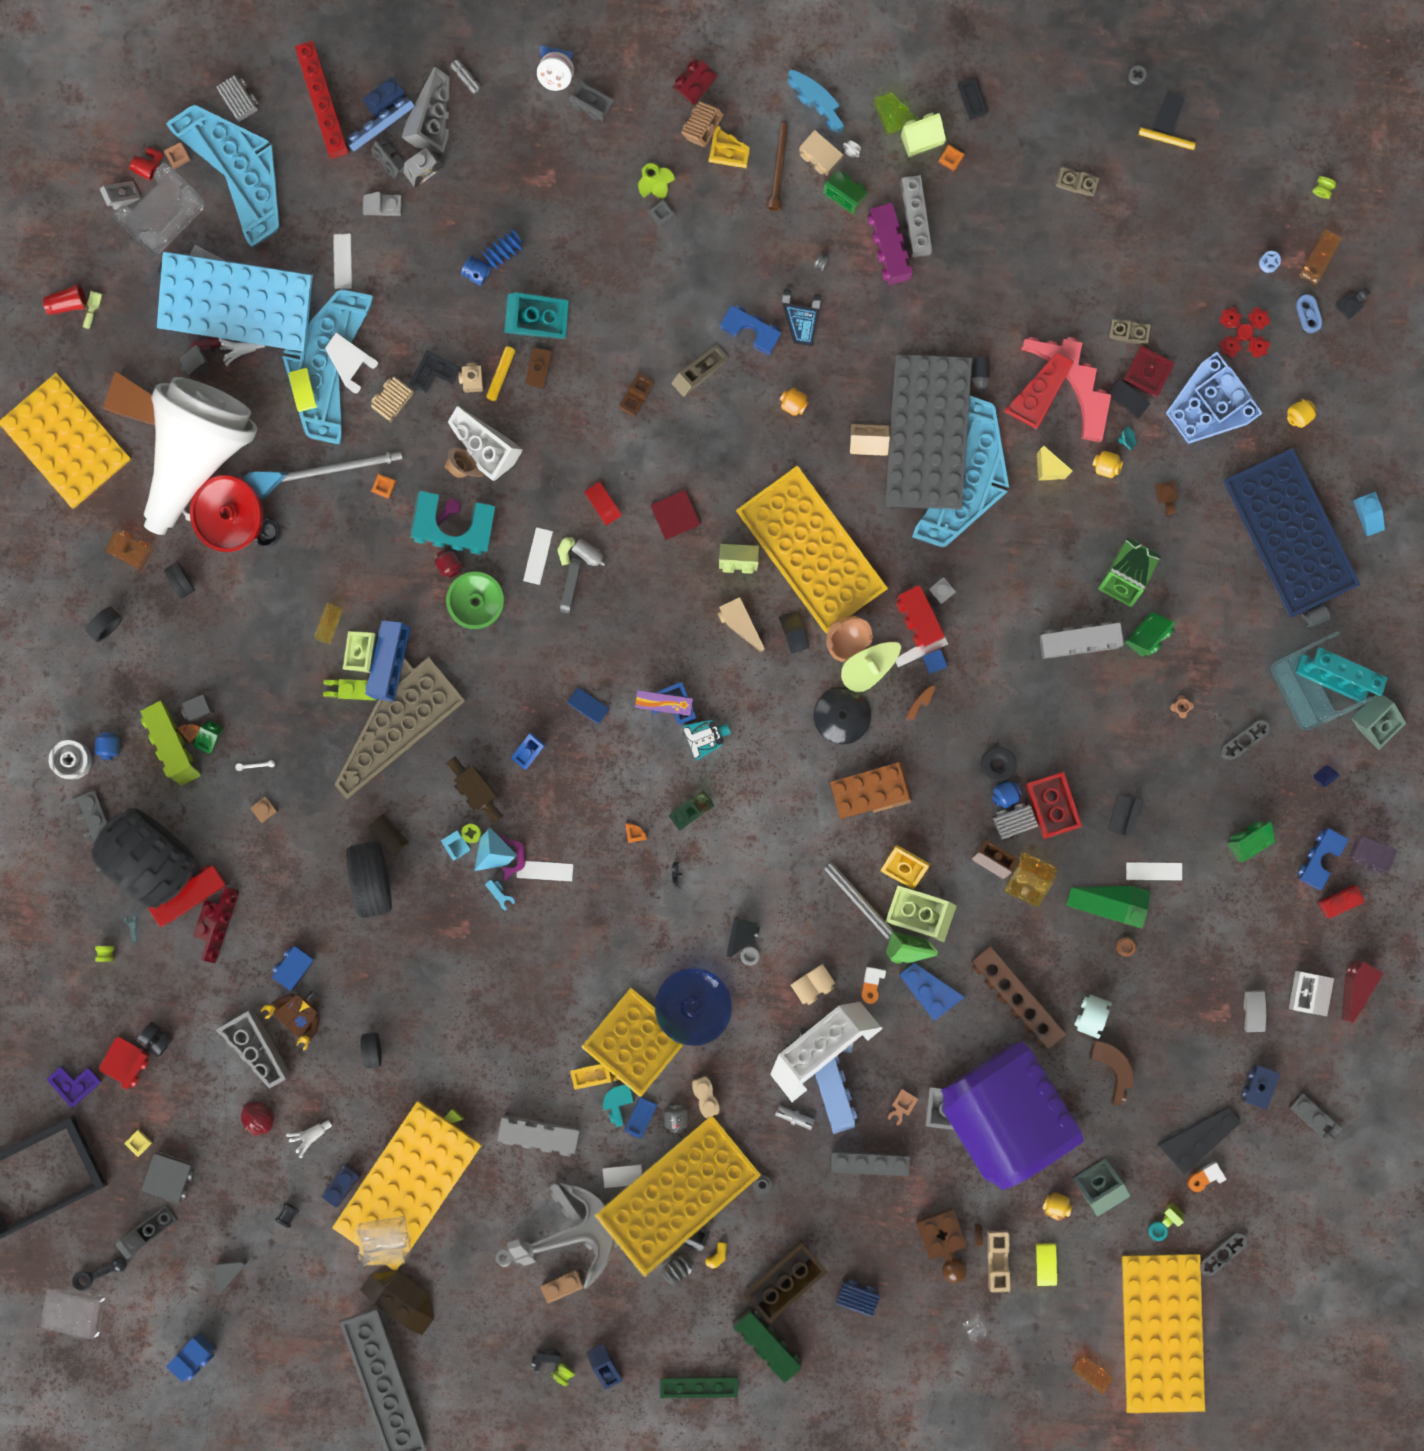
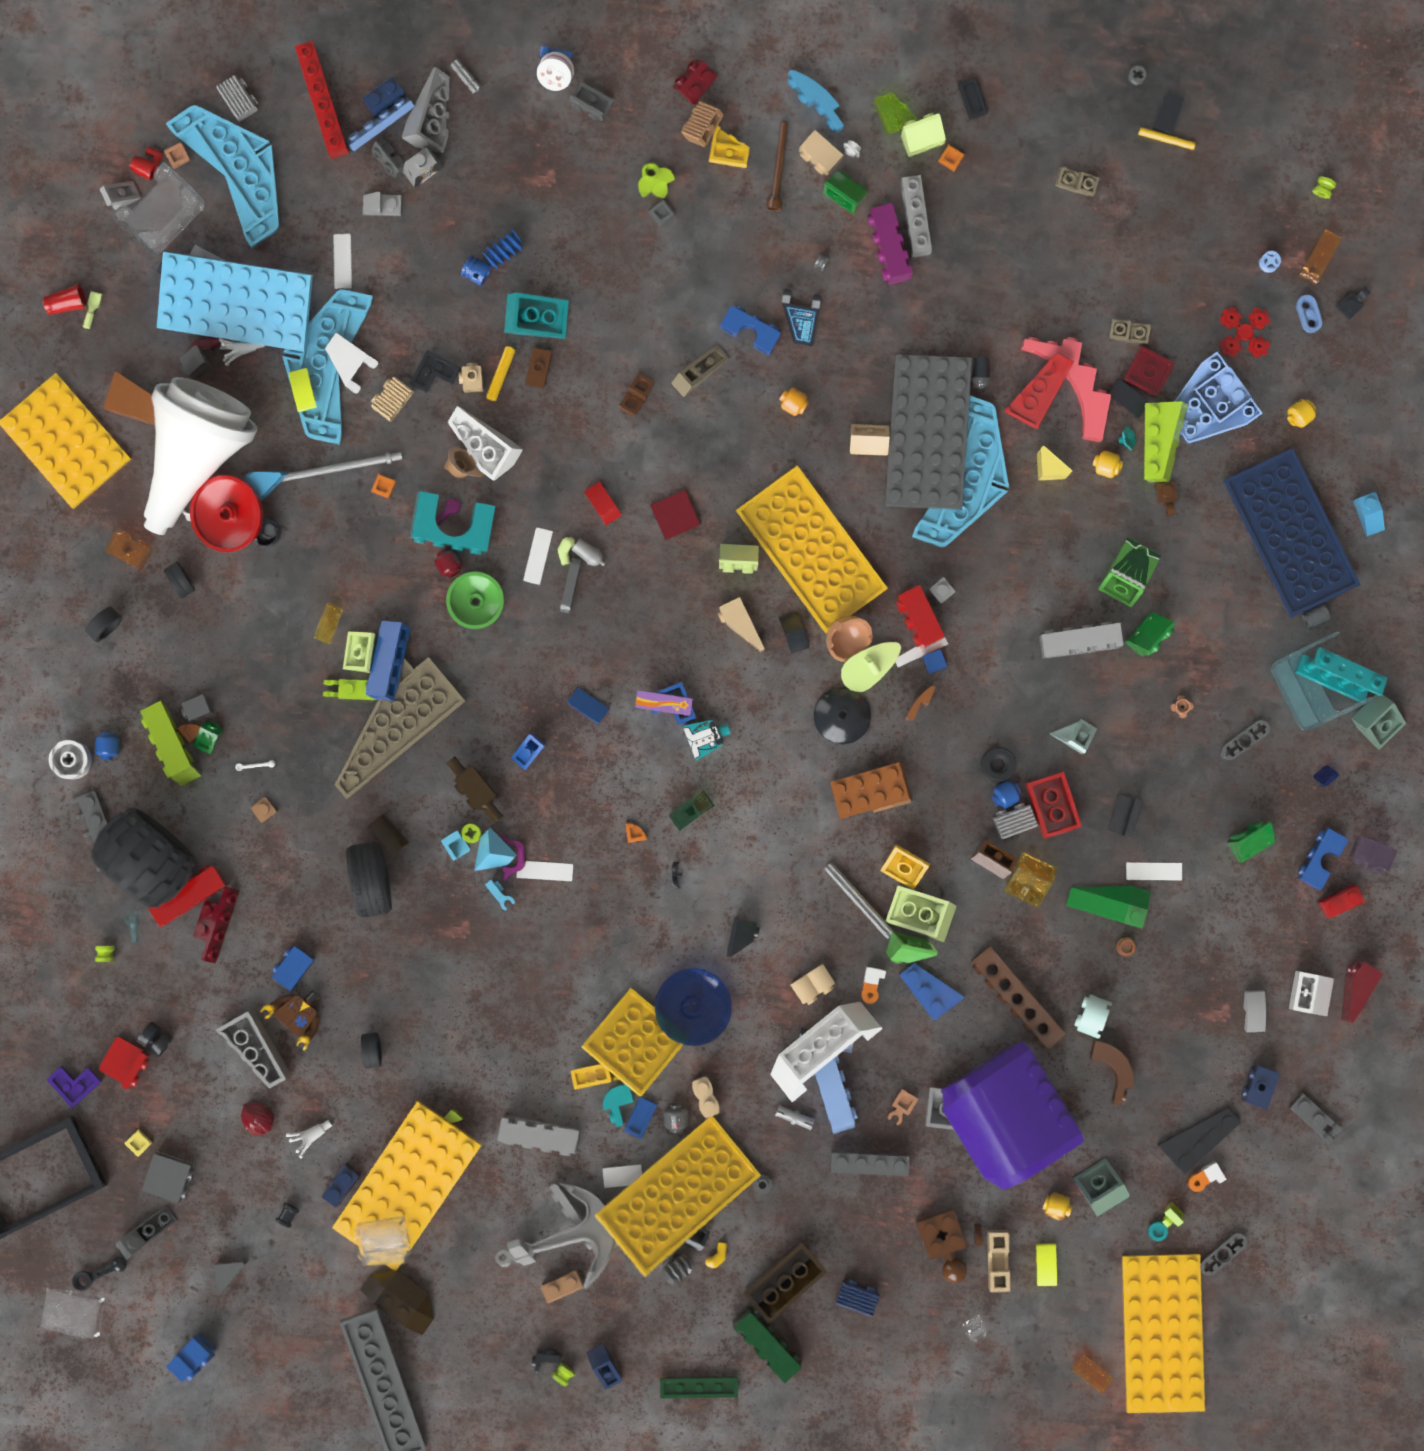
(749, 955): light grey tile -> none
(1076, 735): none -> light aqua slope
(1162, 436): none -> lime wedge

